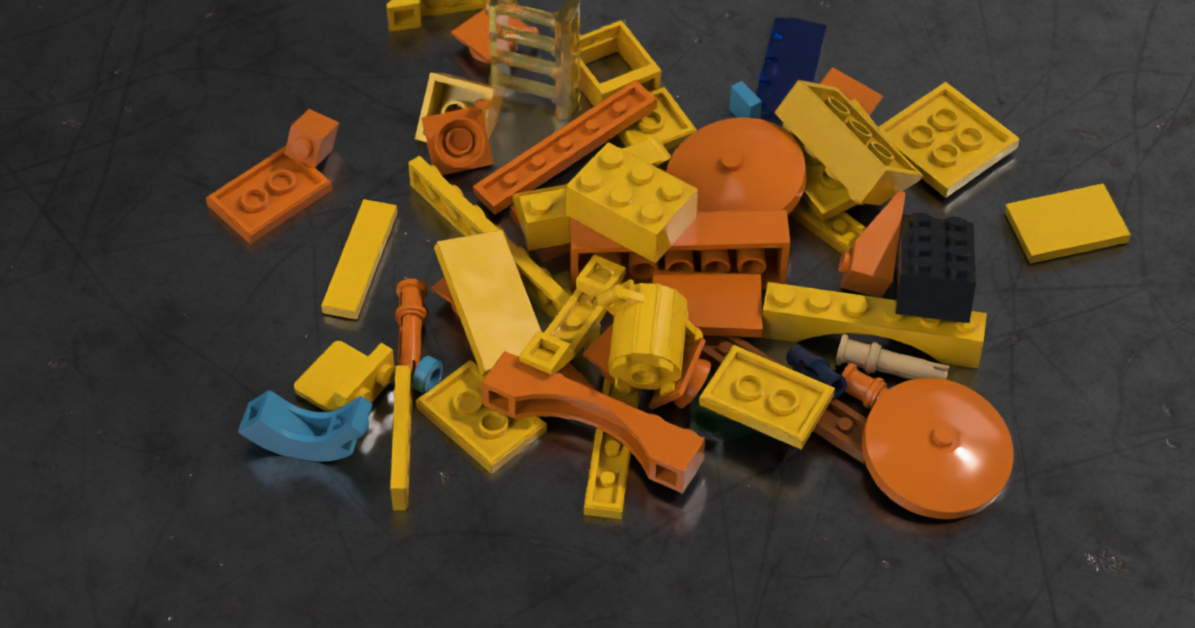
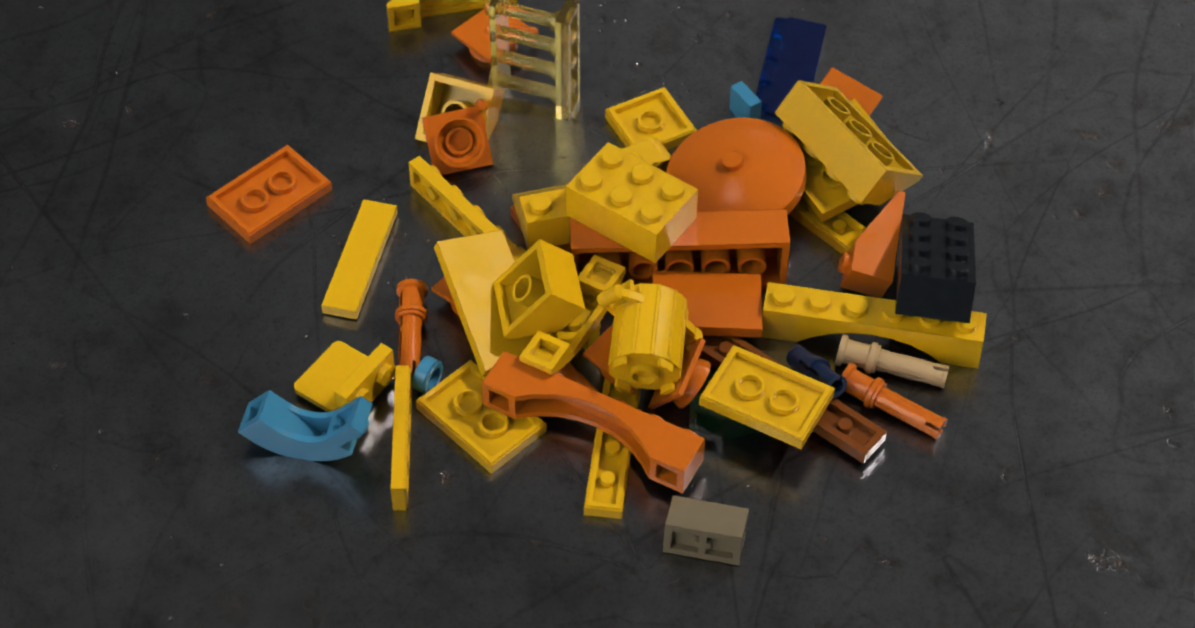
(311, 138): orange brick -> none
(539, 292): none -> yellow slope
(565, 146): orange plate -> none
(607, 41): yellow window -> none
(705, 530): none -> dark tan hinge
(937, 448): orange dish -> none
(948, 138): yellow plate -> none
(1067, 223): yellow tile -> none

